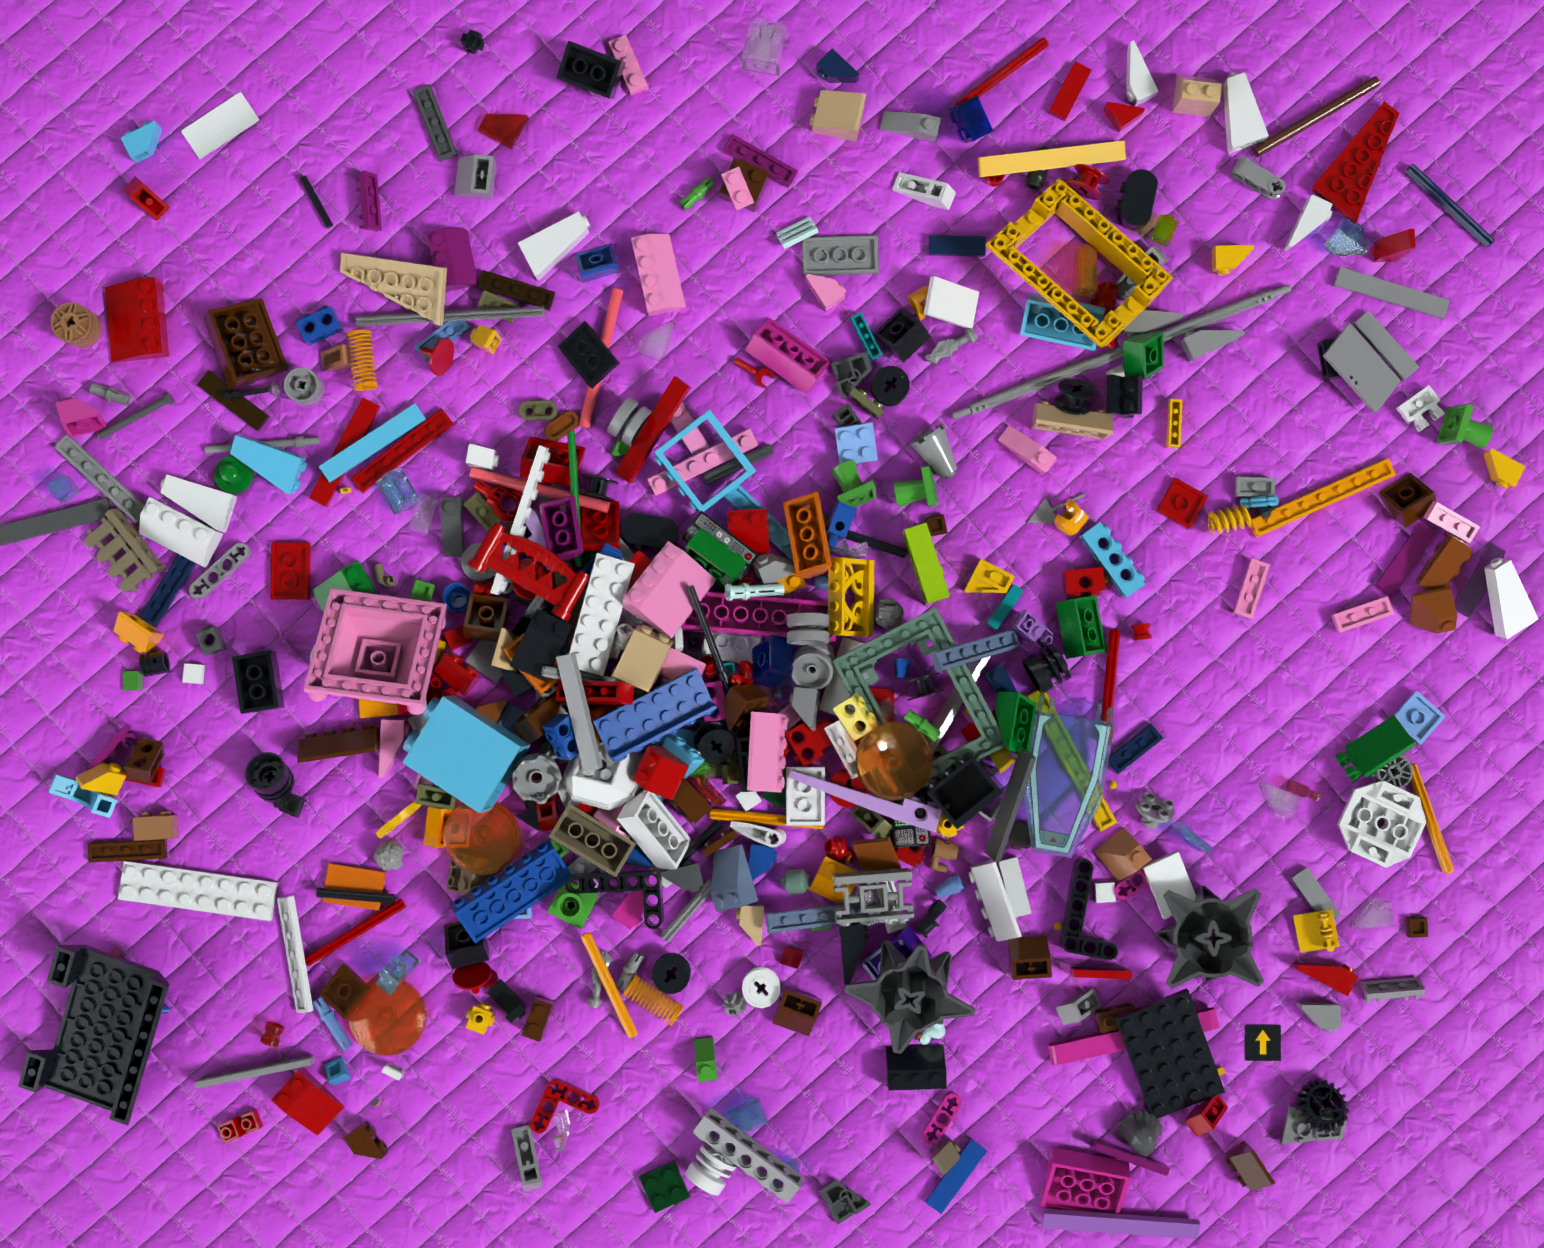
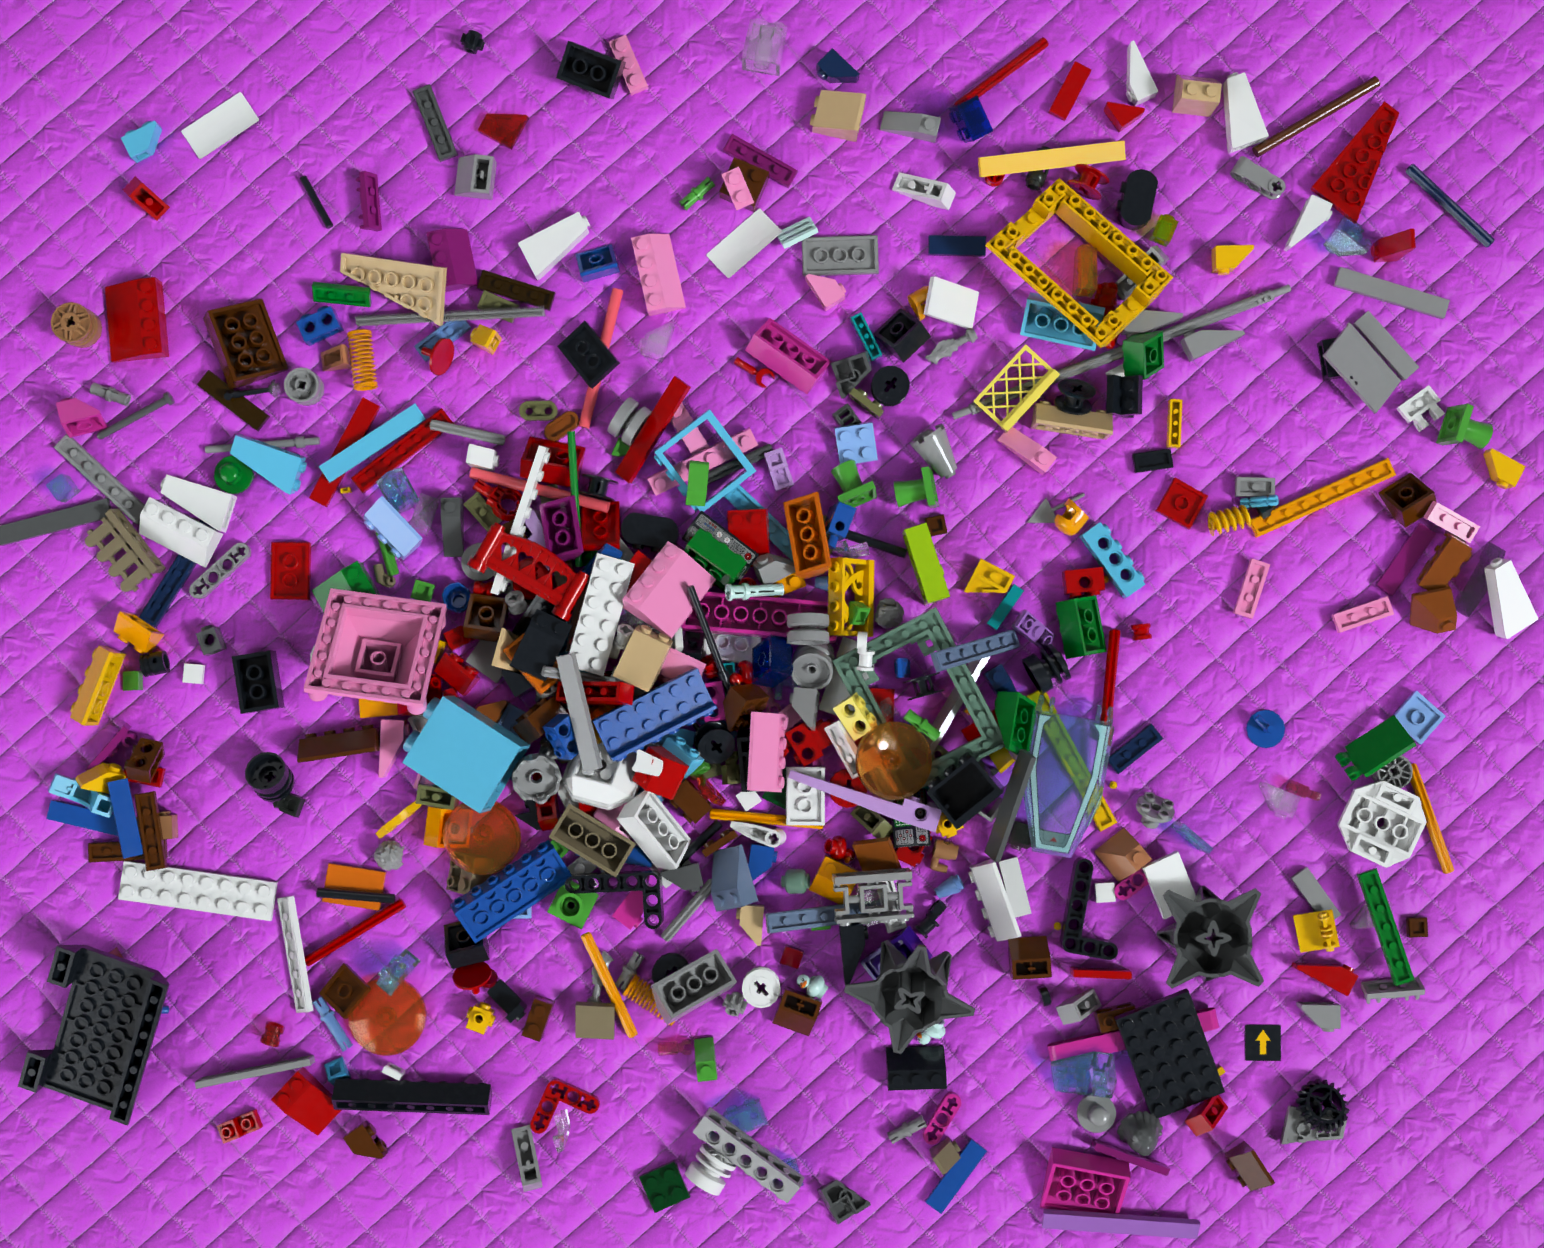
(81, 817): none -> blue tile
(97, 685): none -> yellow slope
(125, 818): none -> blue tile
(150, 831): none -> reddish brown tile
(341, 294): none -> green tile
(389, 559): none -> bright green axle
(392, 528): none -> light blue slope
(412, 1096): none -> black brick
(467, 432): none -> light grey axle
(516, 602): none -> light grey wheel
(595, 1020): none -> dark tan tile
(643, 764): none -> white sticker
(673, 1048): none -> clear pink bar
(692, 986): none -> light grey slope
(697, 483): none -> bright green slope
(744, 243): none -> white sticker
(778, 469): none -> lavender slope
(815, 985): none -> light aqua animal
(858, 613): none -> bright green slope
(865, 655): none -> white connector
(907, 1129): none -> light grey pin
(1025, 402): none -> light yellow fence
(1044, 994): none -> black tile
(1085, 1074): none -> clear light blue slope
(1096, 1113): none -> light grey plate
(1152, 460): none -> black tile
(1265, 729): none -> blue shield
(1385, 926): none -> green tile

